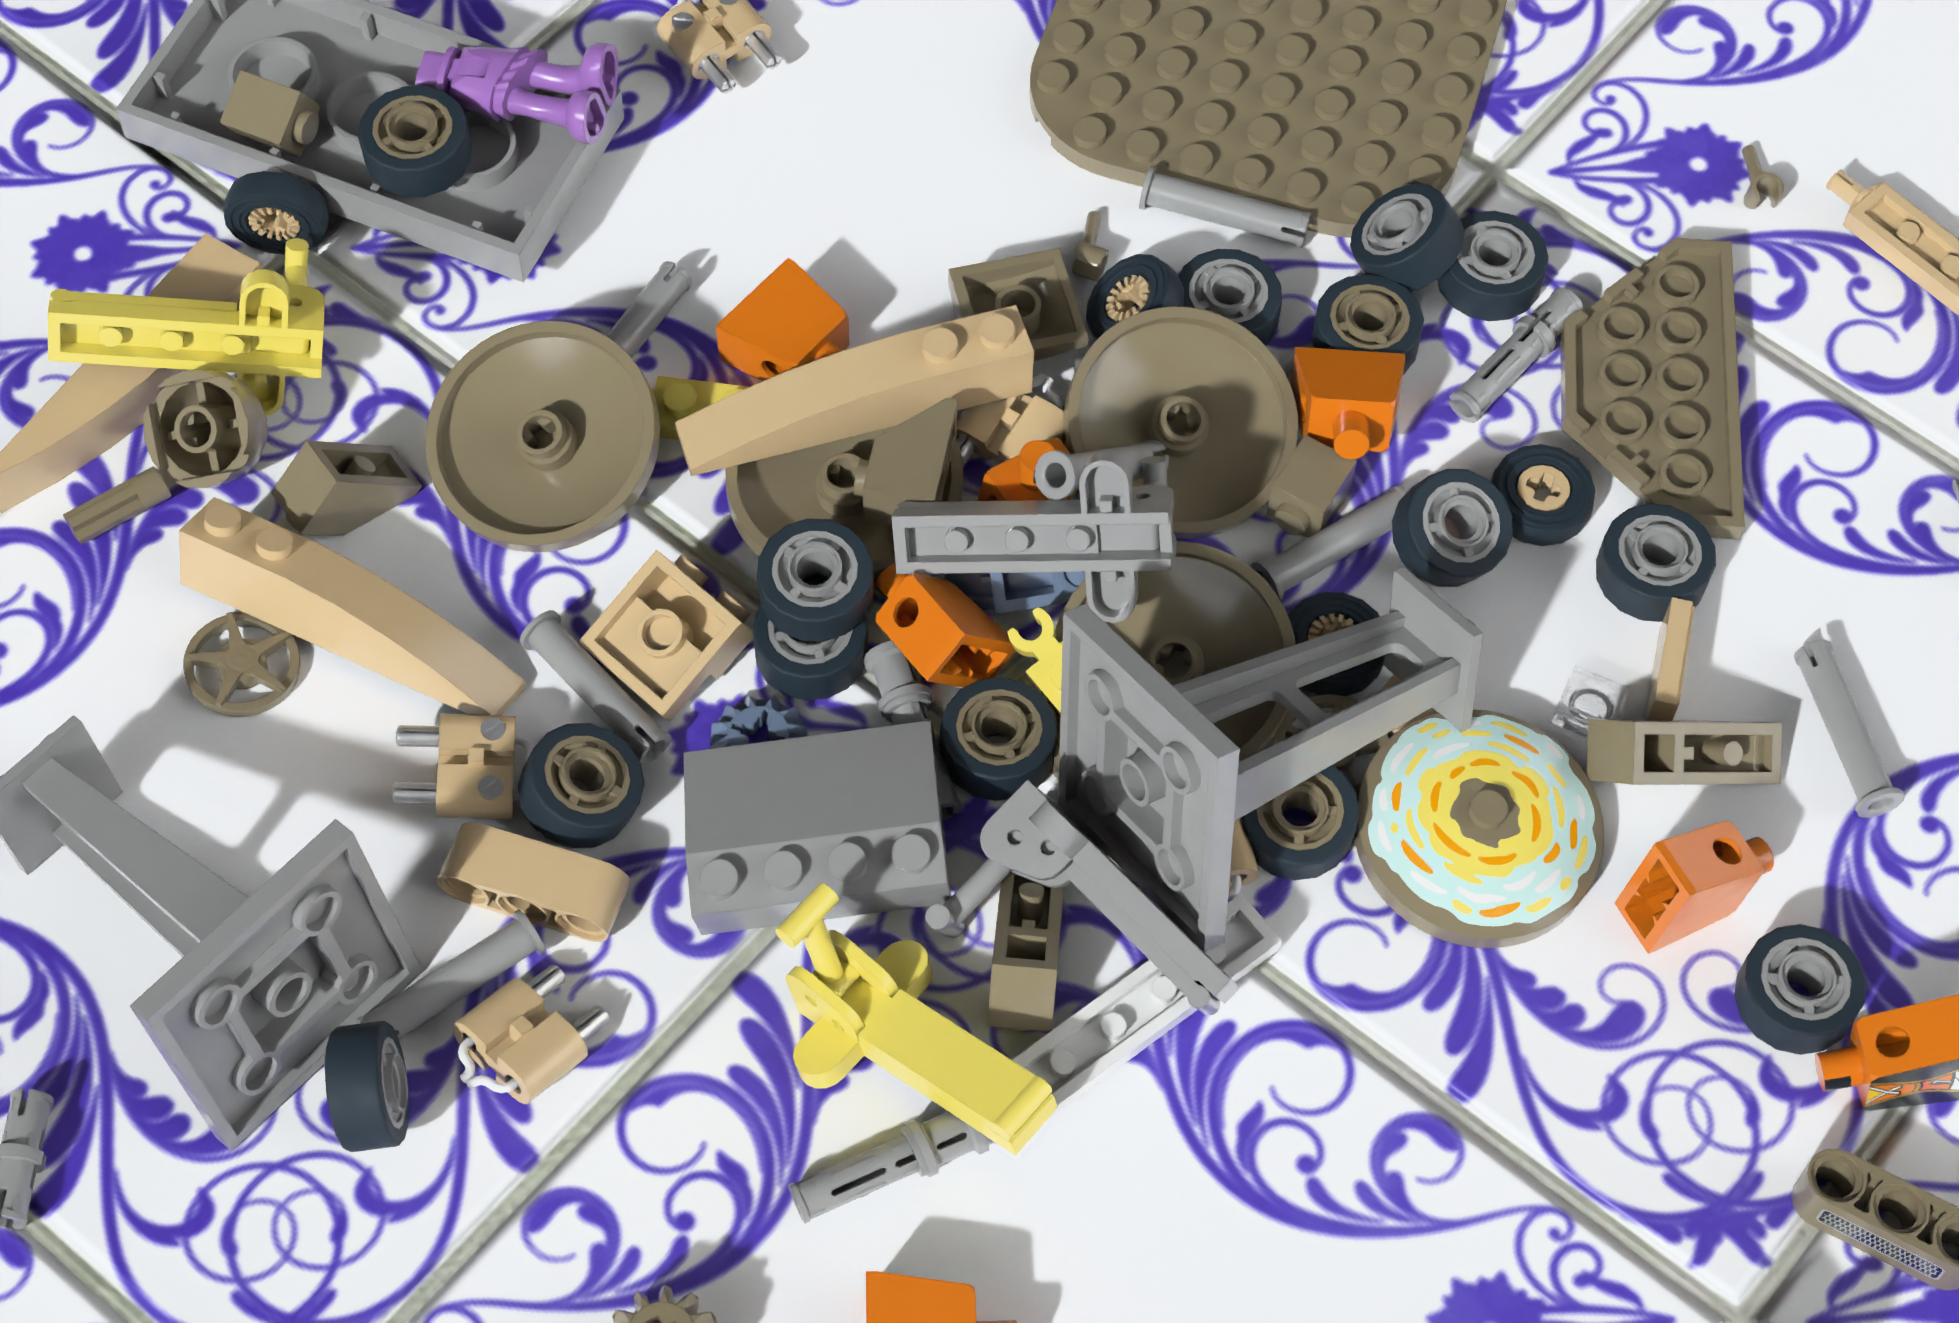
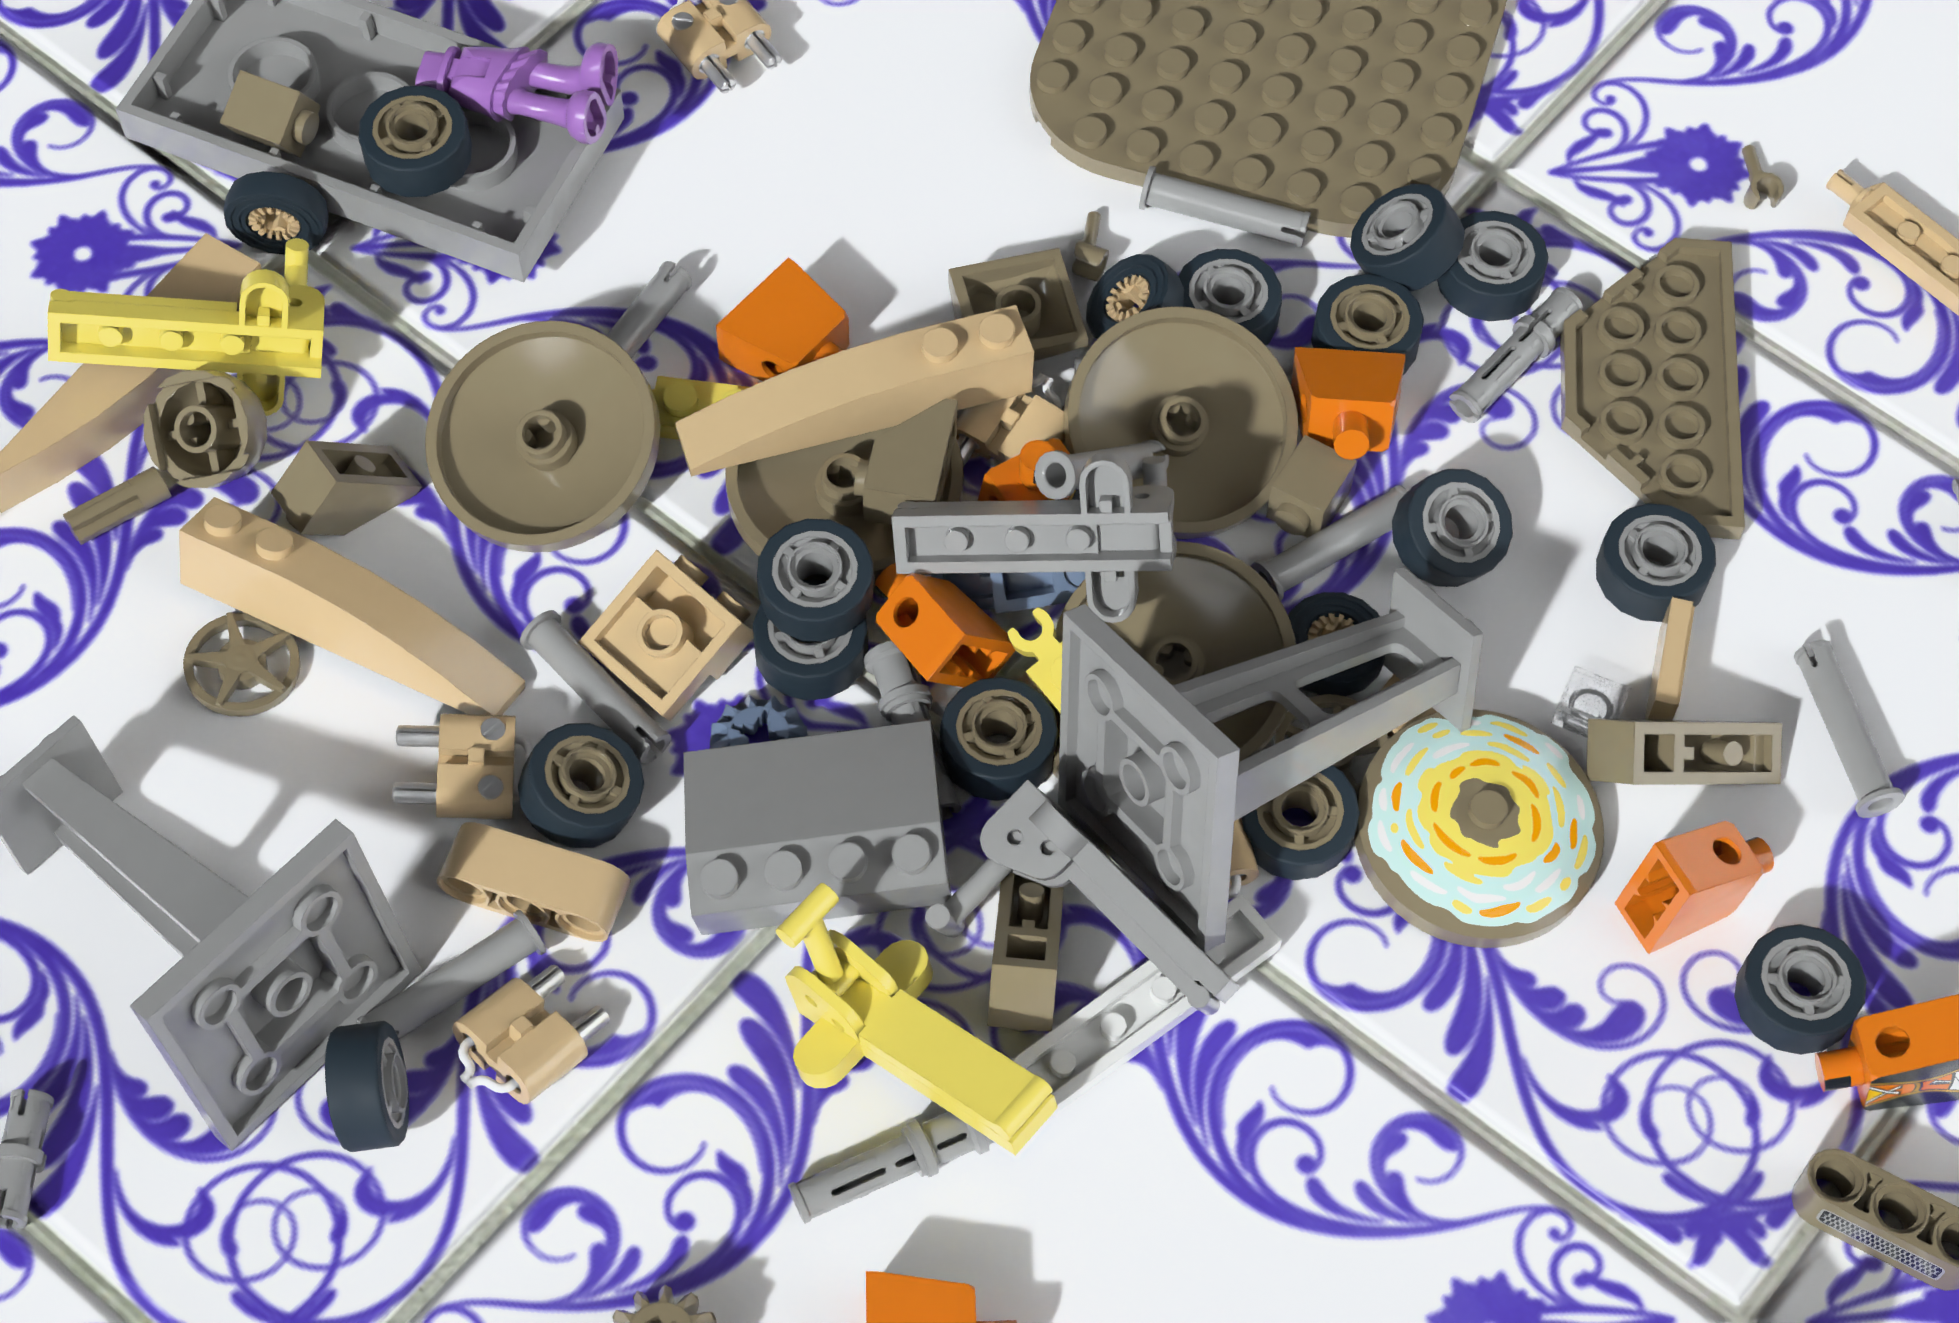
(1565, 507): black bush -> none

